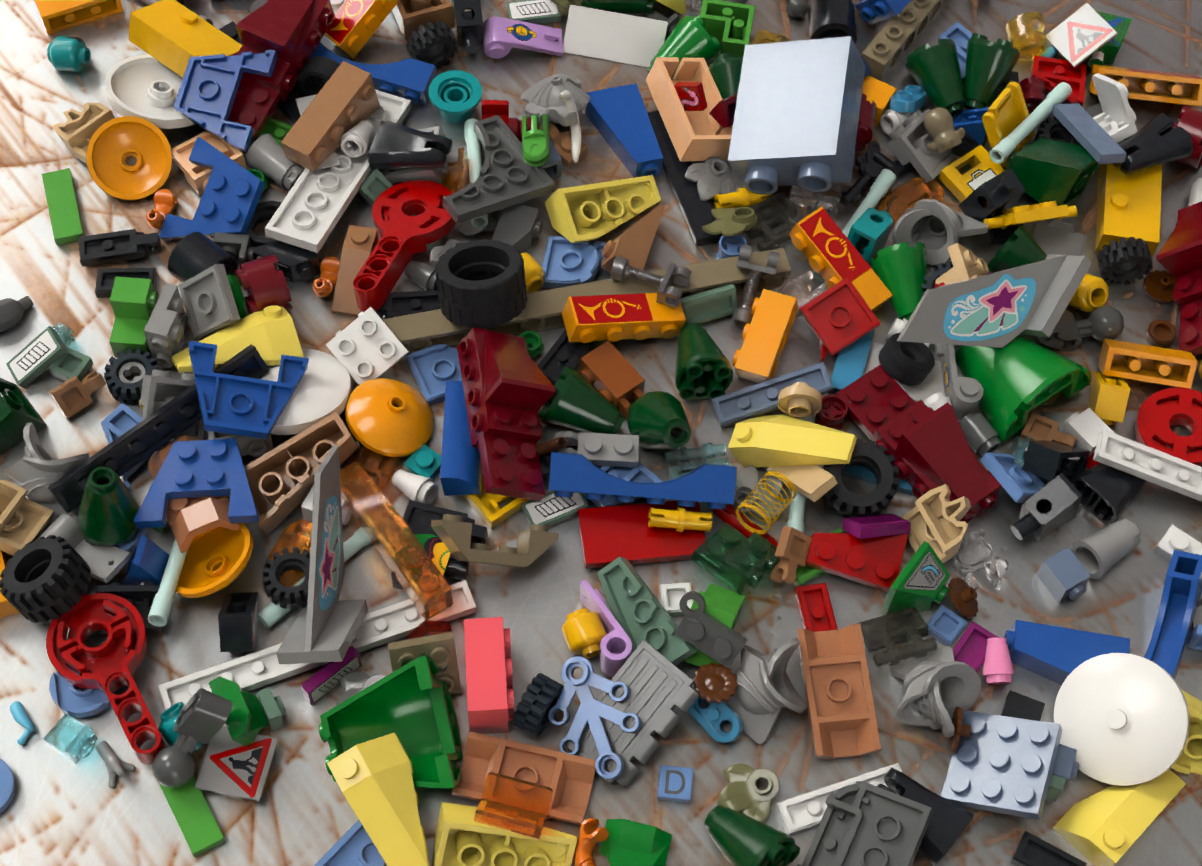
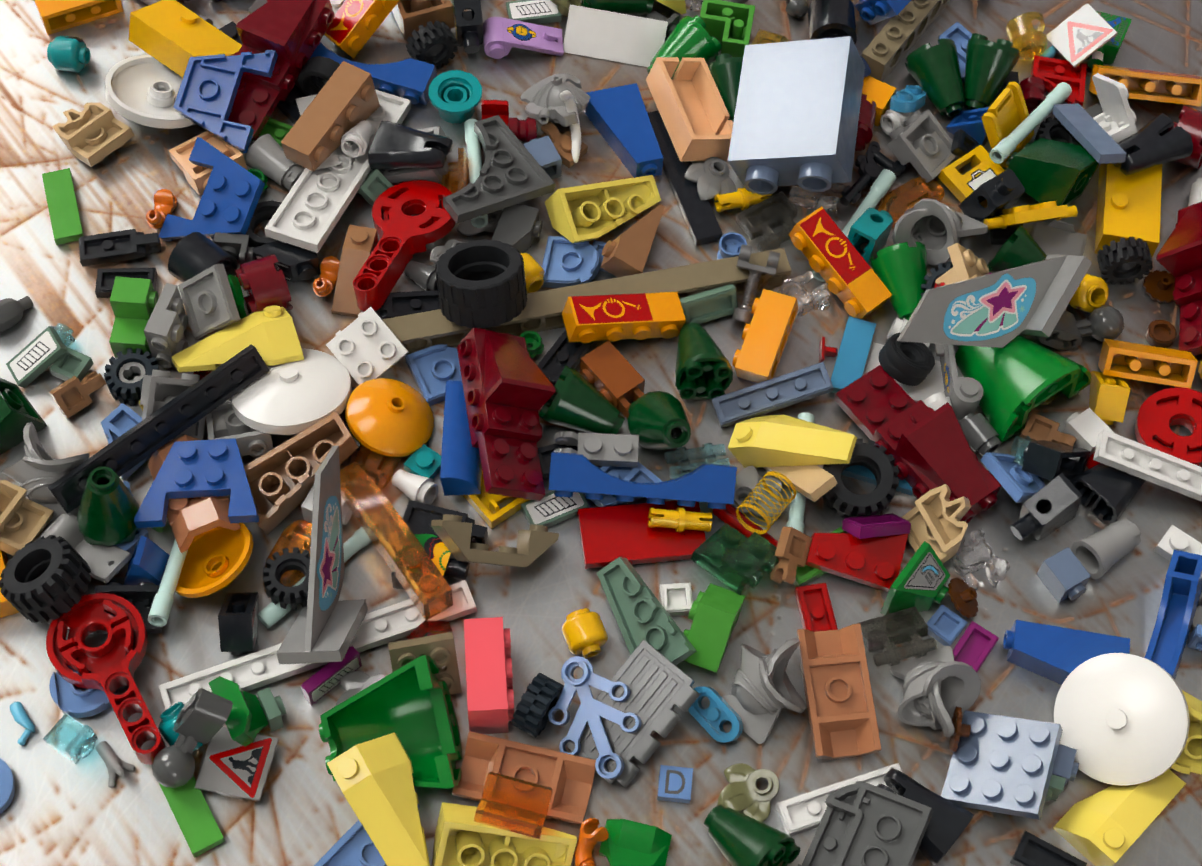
(123, 139): light orange dish -> none
(242, 403): blue wing -> none
(535, 141): bright green arm -> none
(551, 446): reddish brown piece -> none
(616, 644): lavender door -> none
(667, 294): flat silver bar -> none
(691, 95): red tile -> none
(708, 632): dark grey hinge -> none
(715, 683): reddish brown piece -> none
(725, 111): dark red slope -> none
(731, 221): olive plate -> none
(800, 400): tan plate -> none
(832, 413): dark red wheel -> none
(839, 316): red tile -> none
(941, 128): dark tan animal -> none
(997, 663): bright pink cone -> none
(1022, 707): black piece -> none

